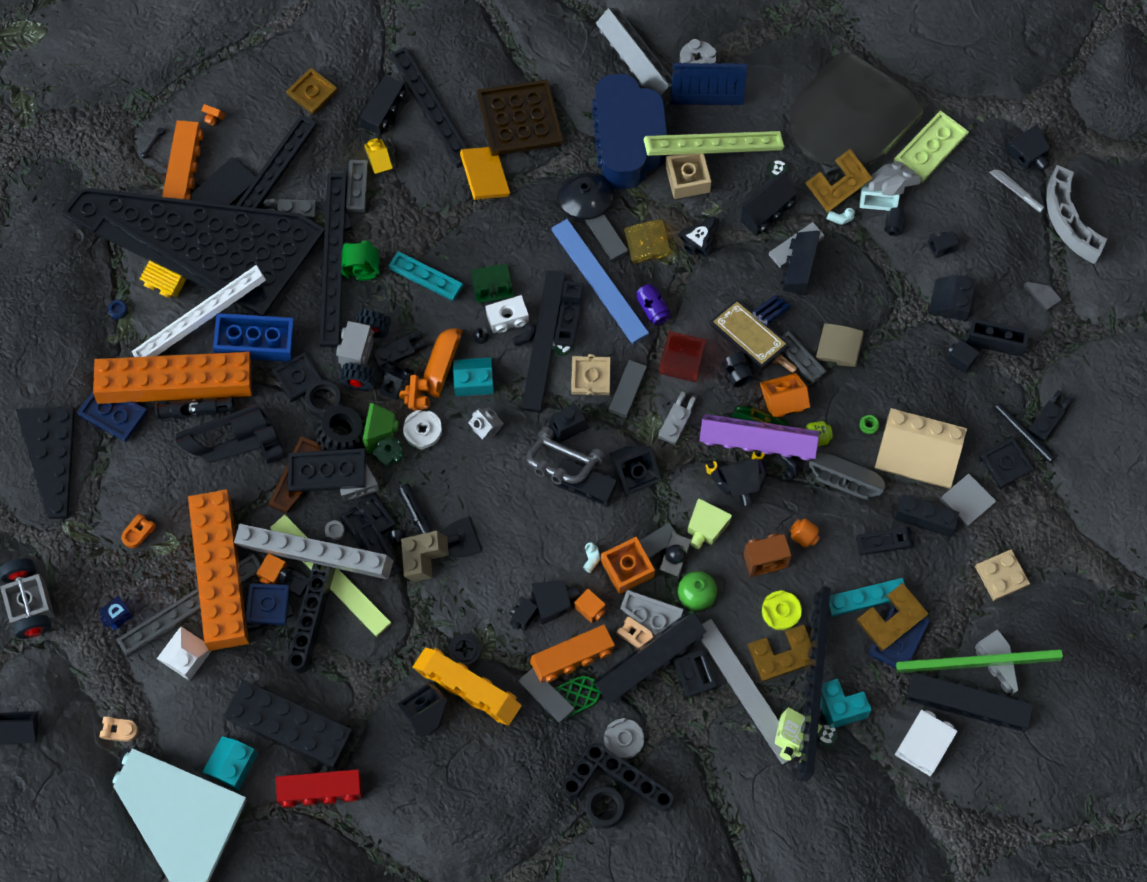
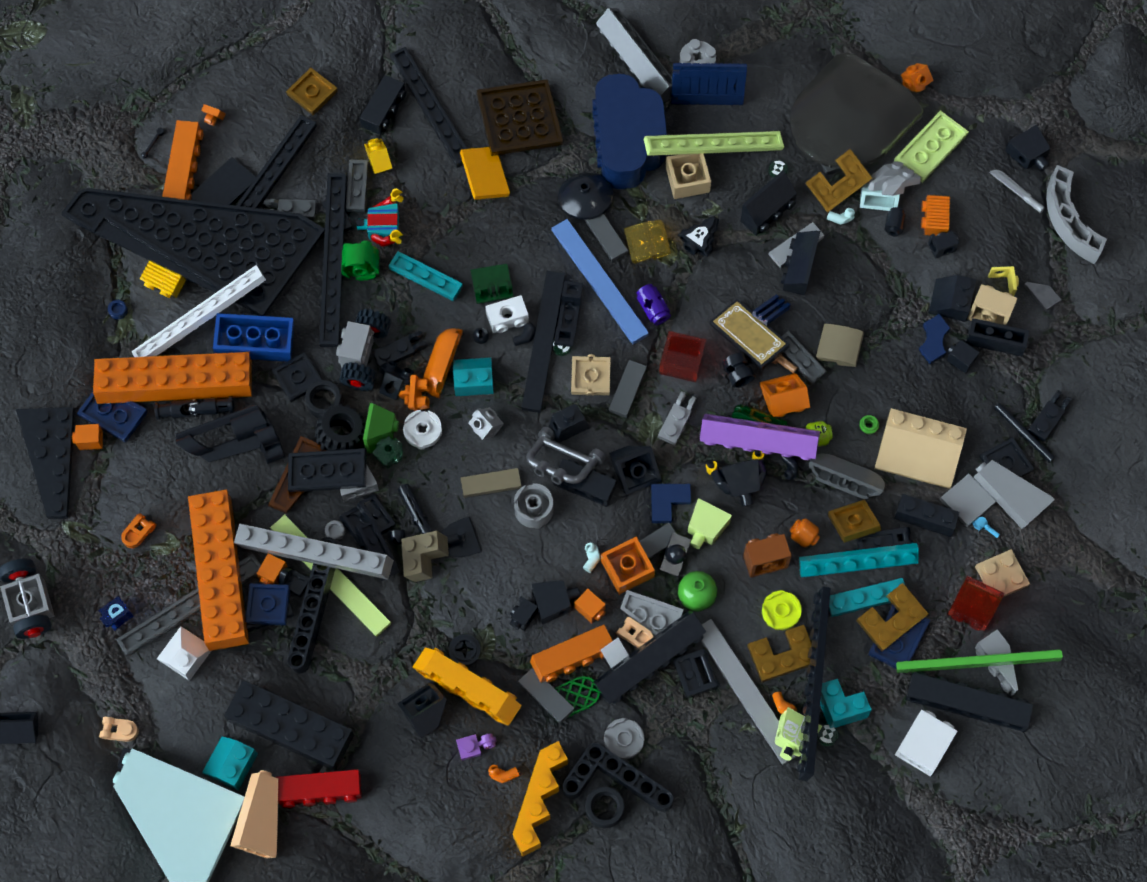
(88, 437): none -> orange brick
(258, 817): none -> light nougat slope
(383, 221): none -> torso
(469, 745): none -> medium lavender plate
(490, 482): none -> dark tan tile
(501, 775): none -> orange arm
(533, 516): none -> light grey brick
(540, 787): none -> light orange brick
(614, 652): none -> white sticker
(666, 495): none -> dark blue tile
(781, 704): none -> orange arm
(854, 521): none -> pearl gold plate
(859, 560): none -> teal plate
(917, 77): none -> orange brick
(935, 331): none -> dark blue tile
(936, 214): none -> orange brick
(975, 603): none -> clear red slope
(982, 522): none -> medium azure hand
(992, 305): none -> tan brick
(1009, 272): none -> light yellow bracket
(1014, 494): none -> light grey slope

